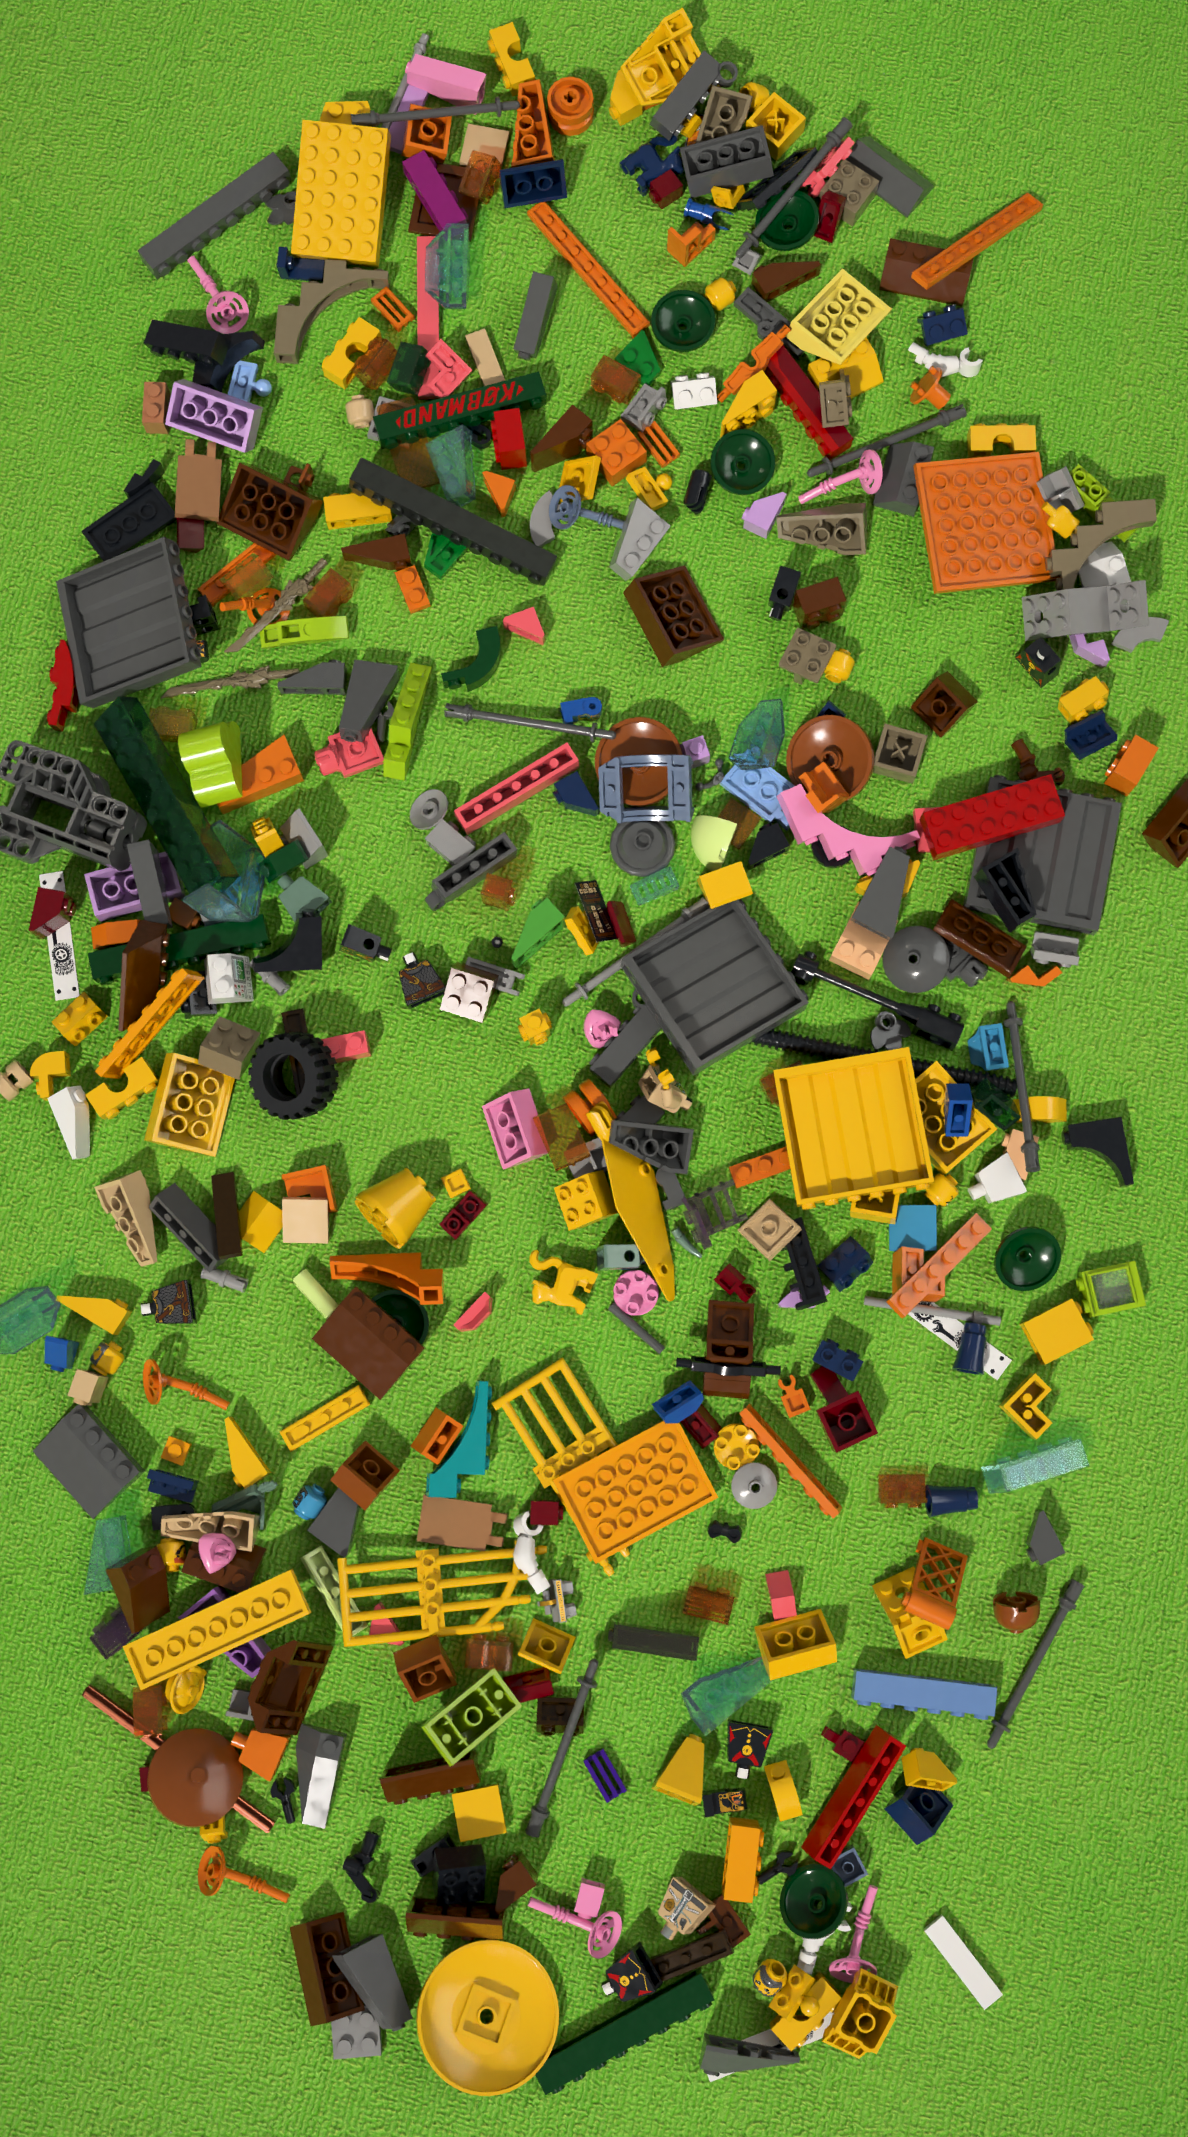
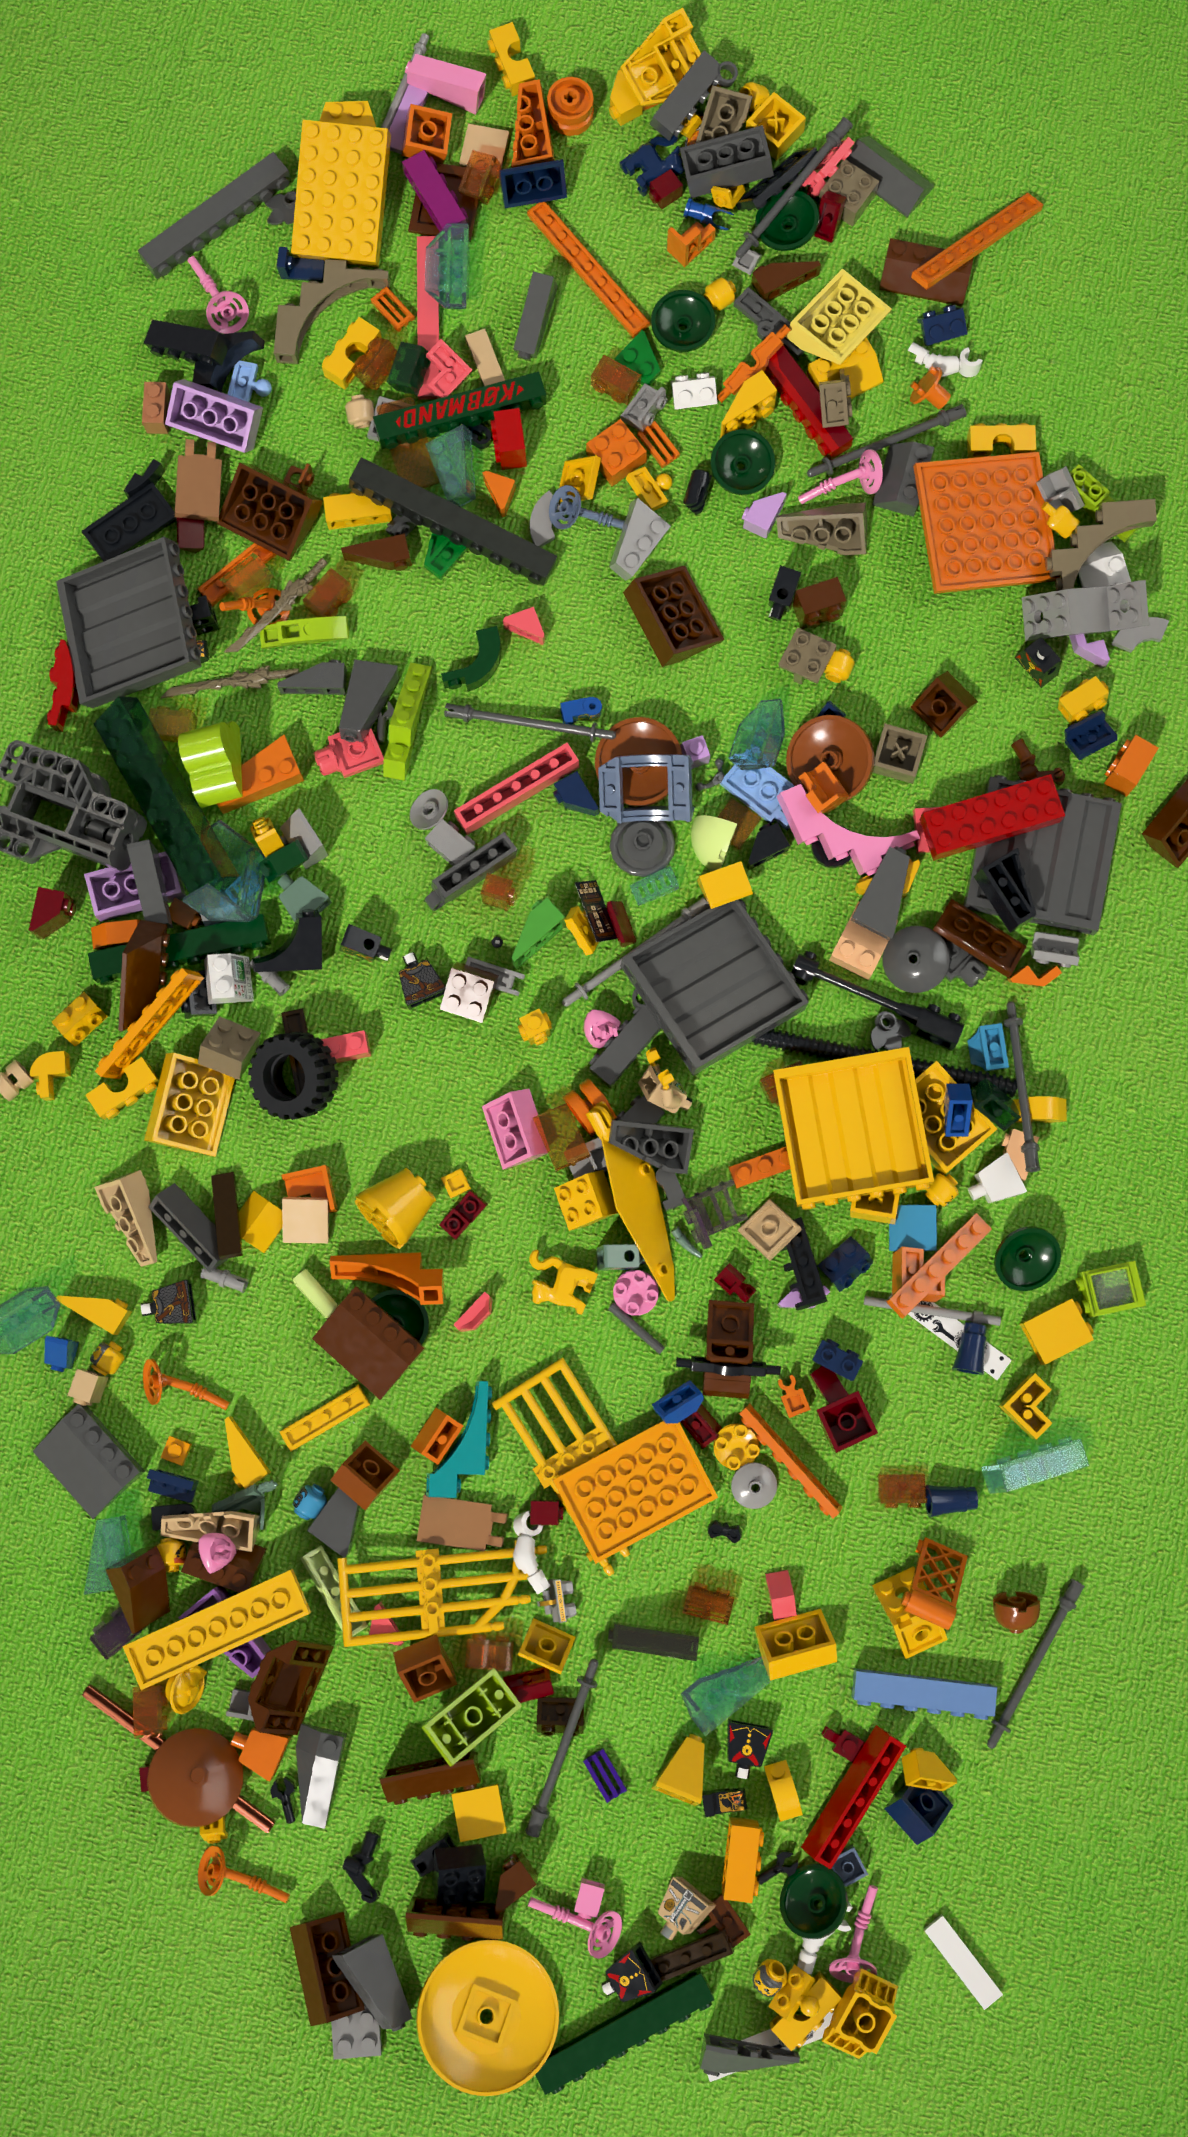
(61, 947): white sticker -> none
(72, 1116): white slope -> none
(374, 119): dark grey bar -> none
(412, 589): orange plate -> none
(563, 440): reddish brown slope -> none
(1042, 1540): dark grey slope -> none
(1105, 1140): black arch -> none

